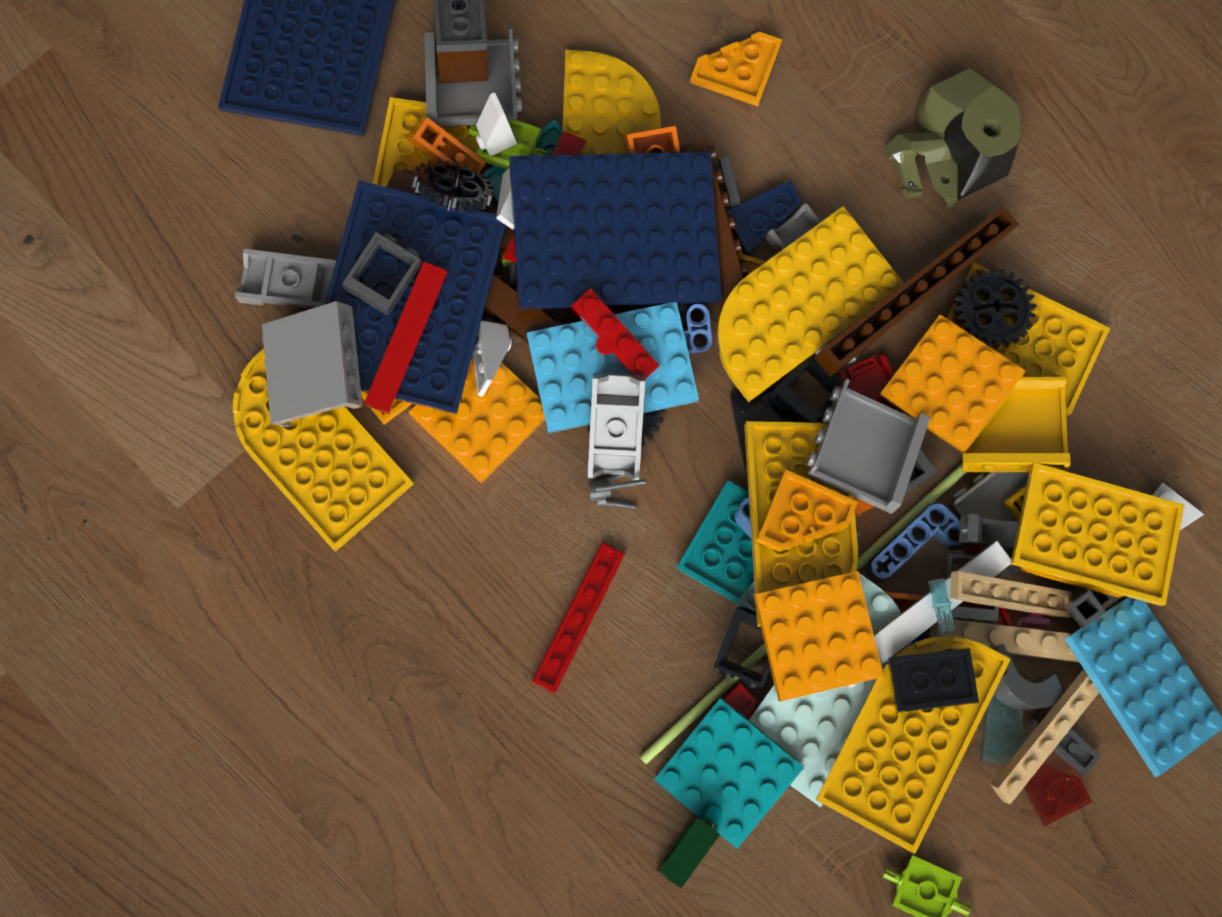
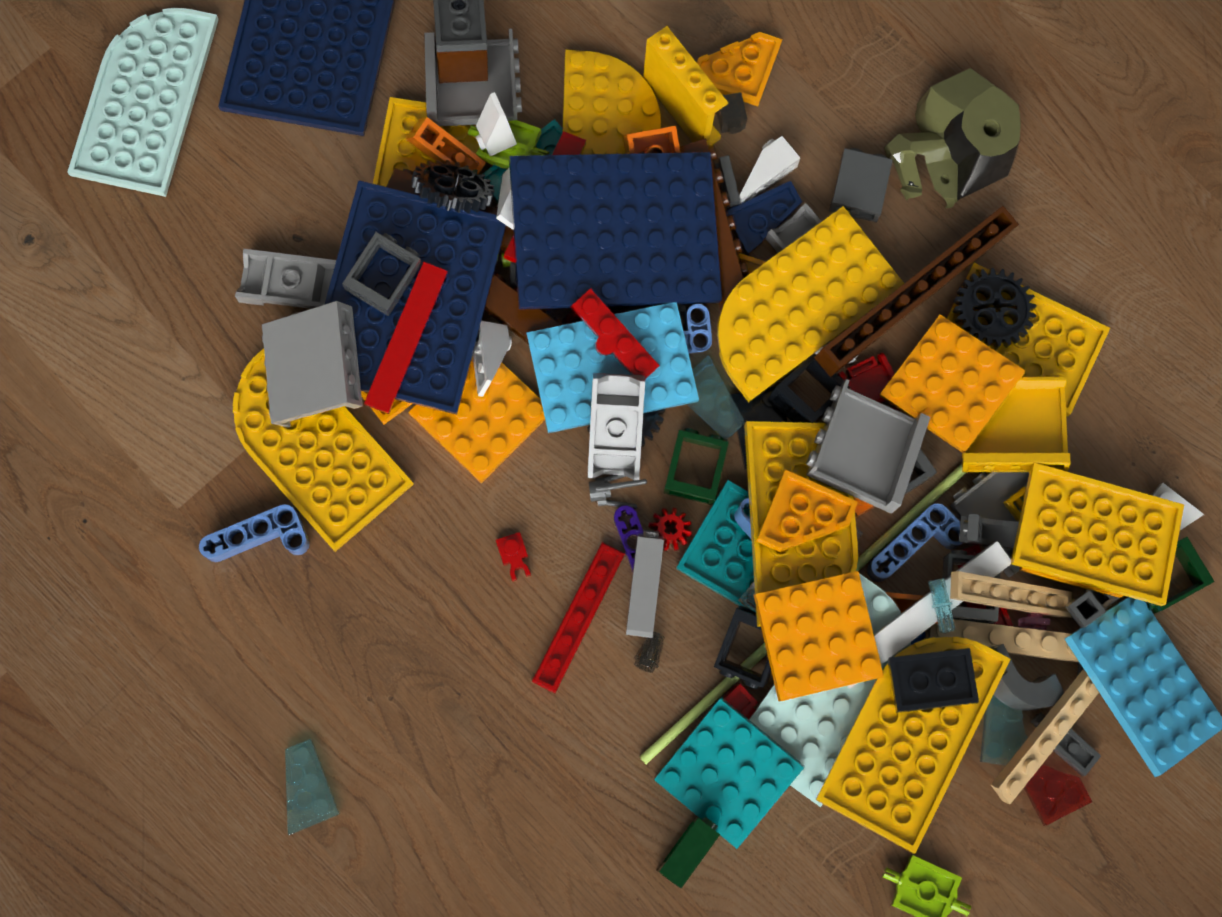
(144, 101): none -> light aqua plate
(252, 539): none -> medium blue beam
(306, 789): none -> clear light blue wing
(513, 552): none -> red plate
(621, 526): none -> dark purple beam
(645, 584): none -> light grey slope
(649, 653): none -> clear smoke cone
(680, 531): none -> red gear
(682, 86): none -> yellow panel
(691, 491): none -> dark green window
(715, 401): none -> clear light blue wing
(733, 116): none -> clear smoke brick
(772, 165): none -> white slope
(861, 184): none -> dark grey panel
(1195, 570): none -> dark green window

